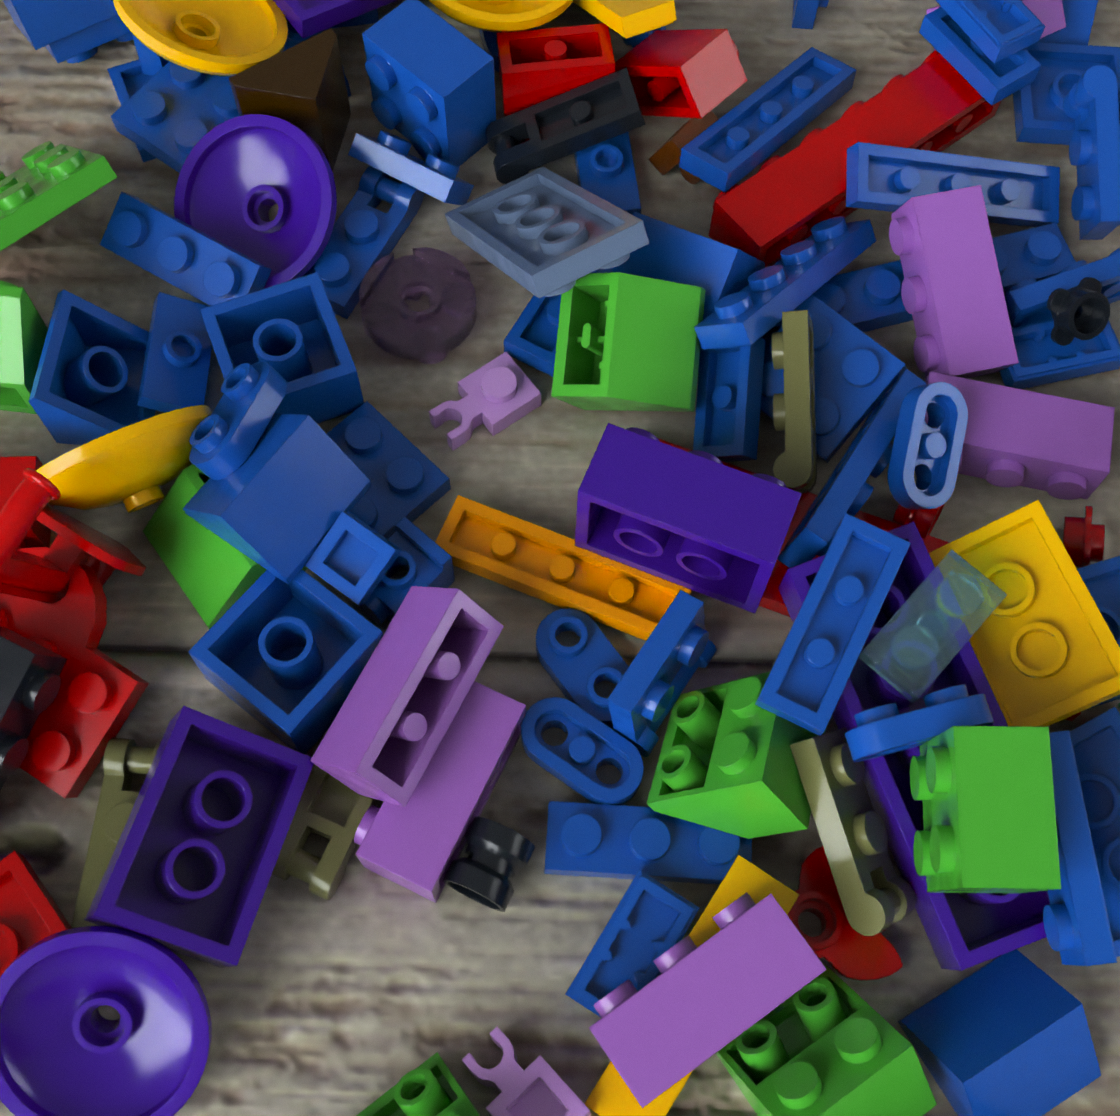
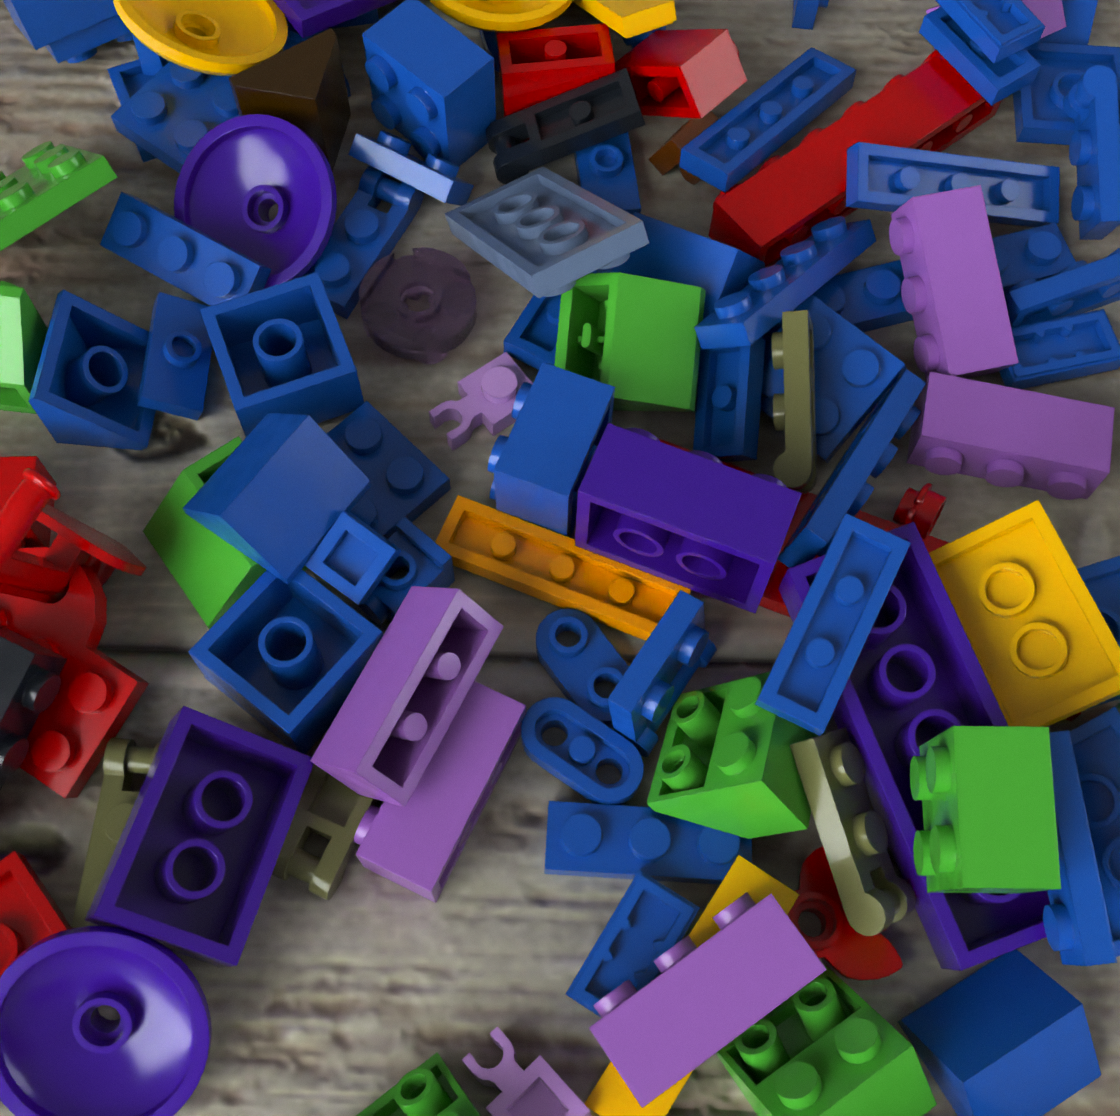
(126, 463): yellow dish -> none
(238, 421): blue plate -> none
(492, 858): black wheel -> none
(550, 447): none -> blue brick
(886, 731): blue plate -> none
(928, 448): blue plate -> none
(932, 626): clear light blue plate -> none
(1078, 312): black plate -> none
(1083, 539): red plate -> none

